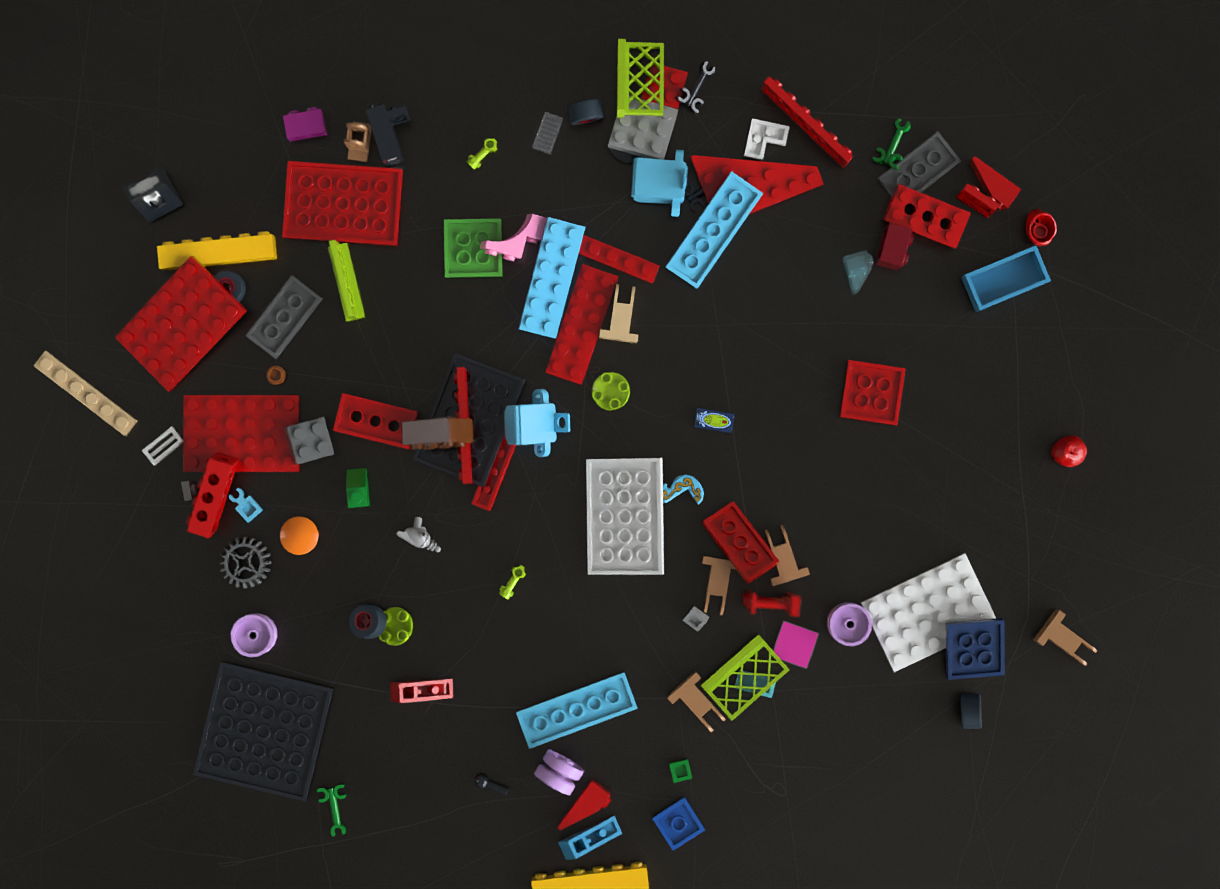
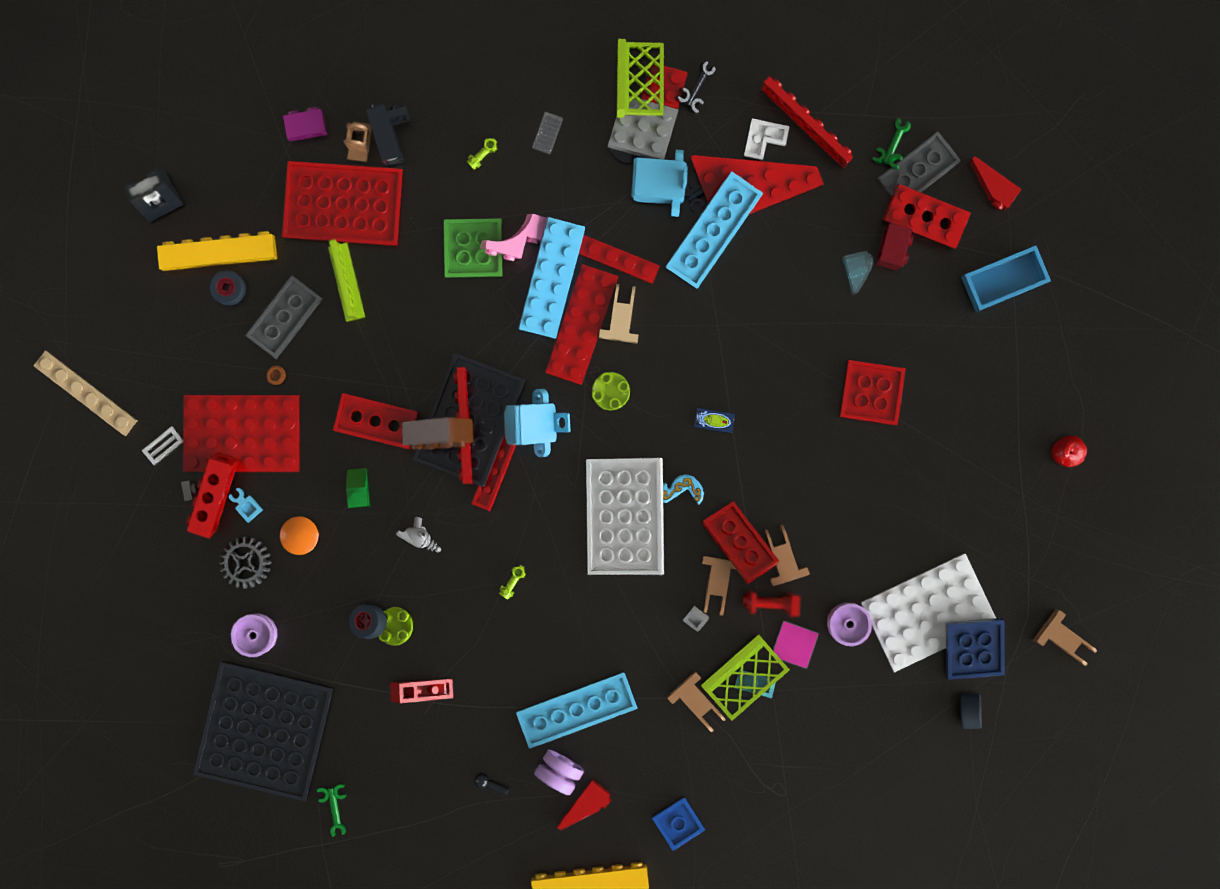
(181, 323): red plate -> none
(308, 440): dark grey brick -> none
(585, 111): black wheel -> none
(589, 838): dark azure slope -> none
(680, 770): green plate -> none
(978, 201): red plate -> none
(1042, 231): red hair -> none

